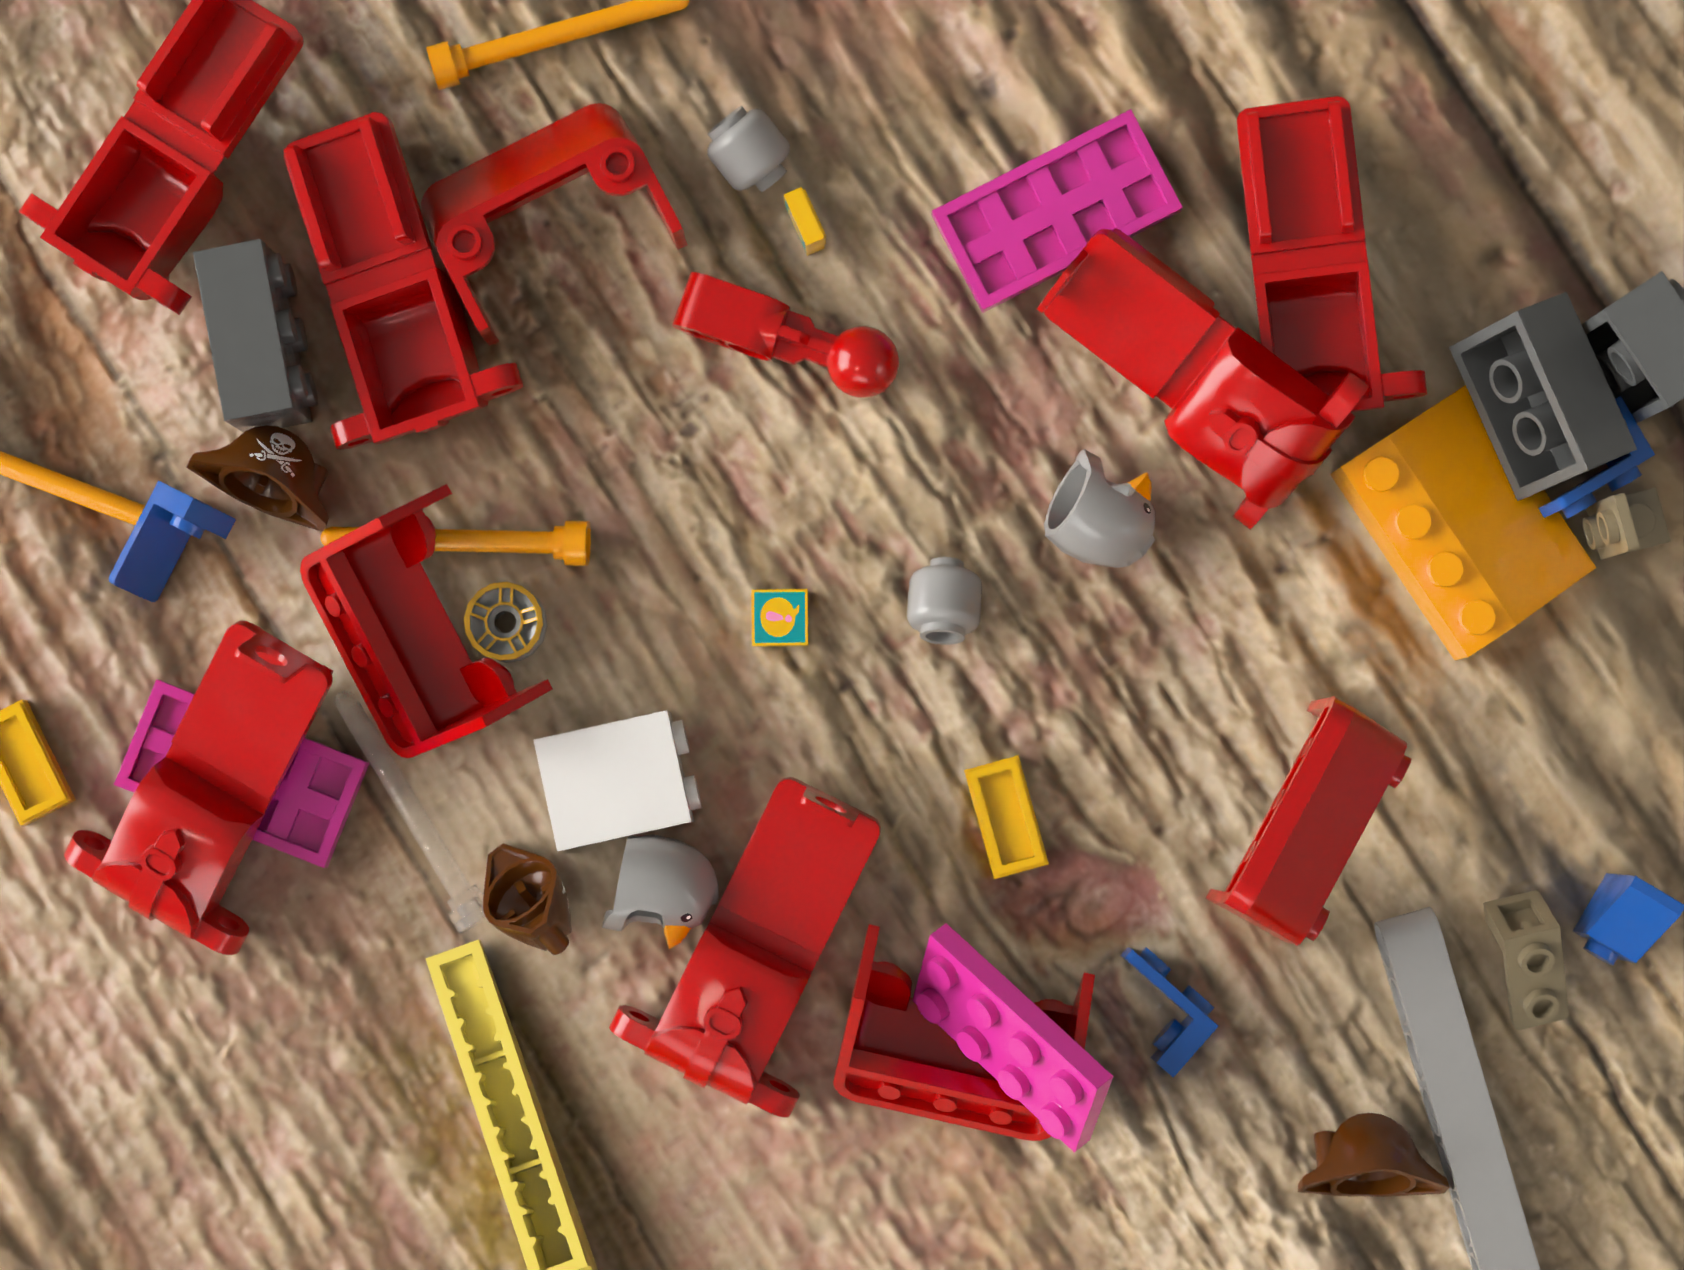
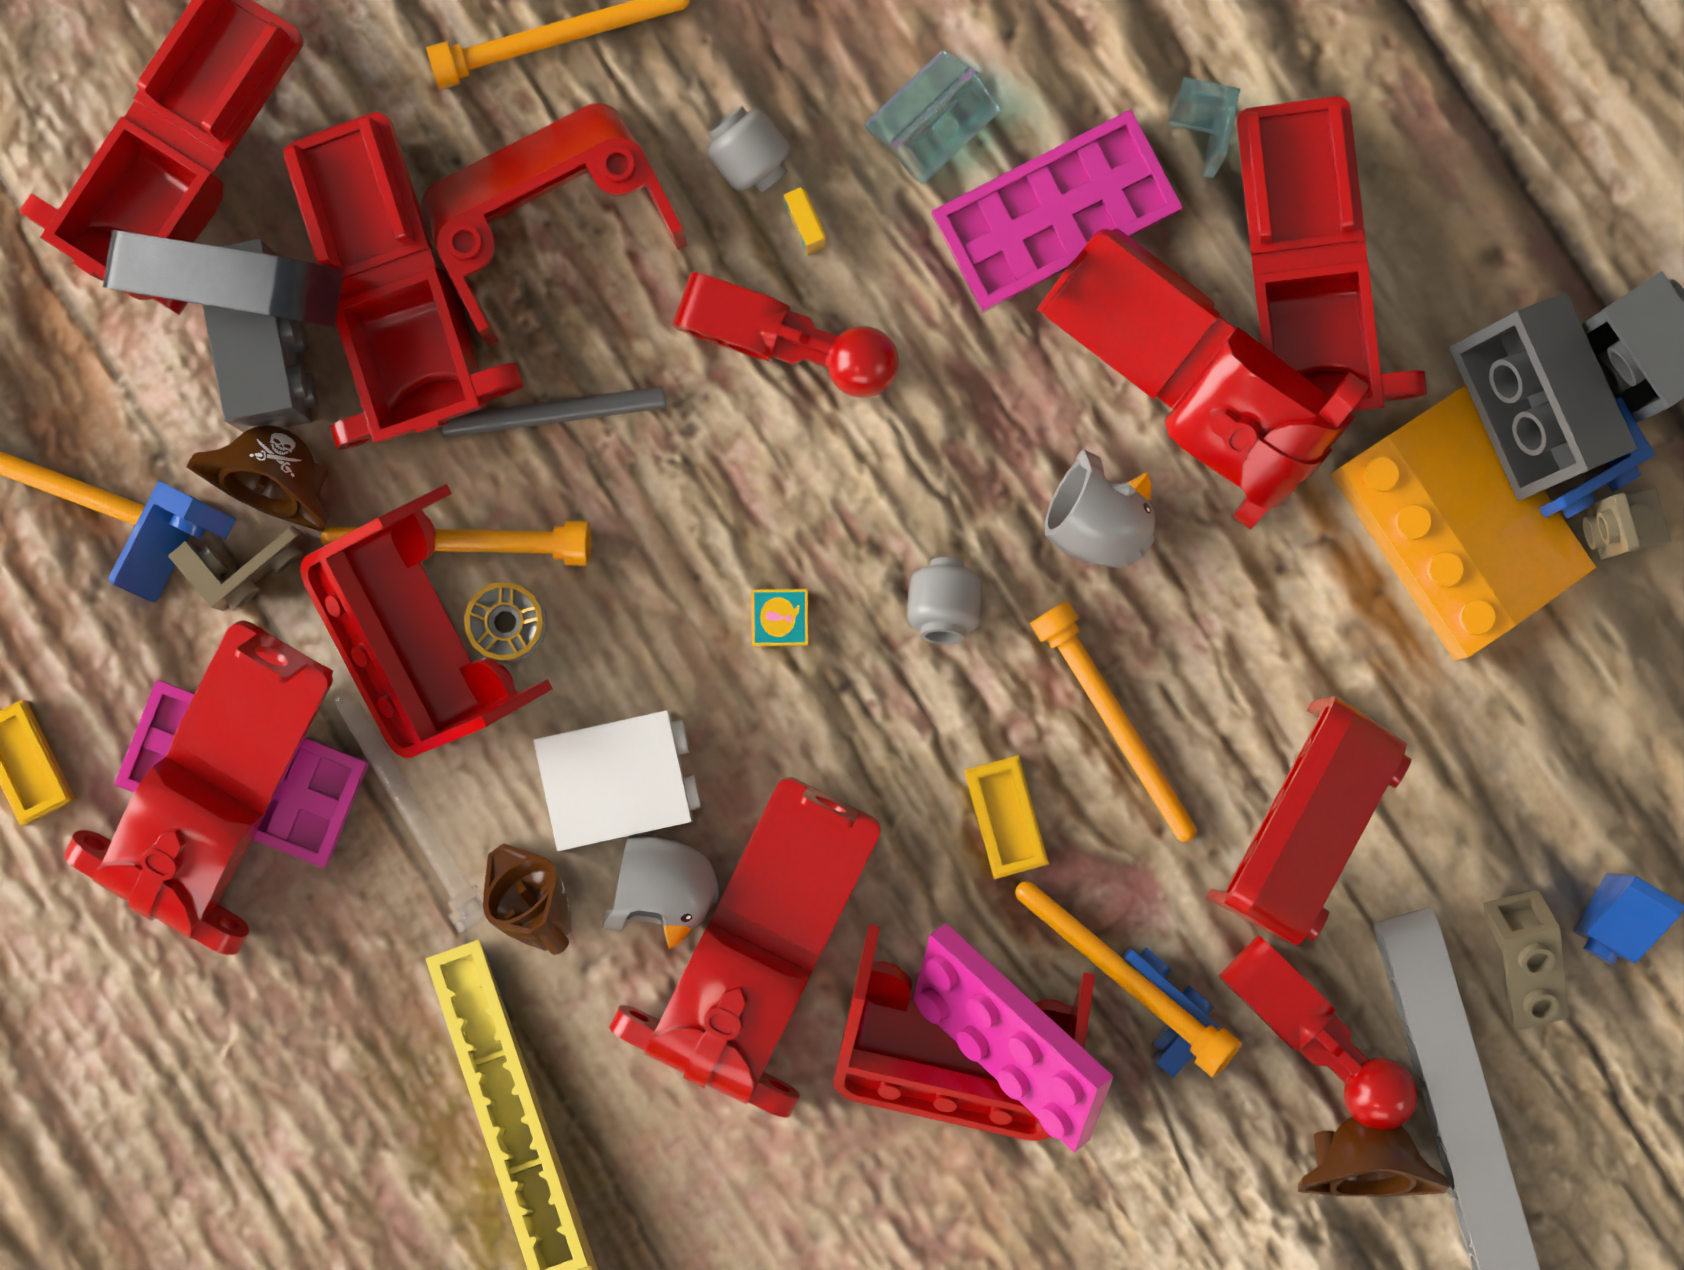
(206, 569): none -> dark tan bracket
(223, 278): none -> beam
(556, 411): none -> dark grey bar
(934, 115): none -> clear light blue panel
(1060, 630): none -> light orange piece
(1206, 109): none -> clear light blue panel
(1210, 1046): none -> light orange piece
(1375, 1089): none -> red beam

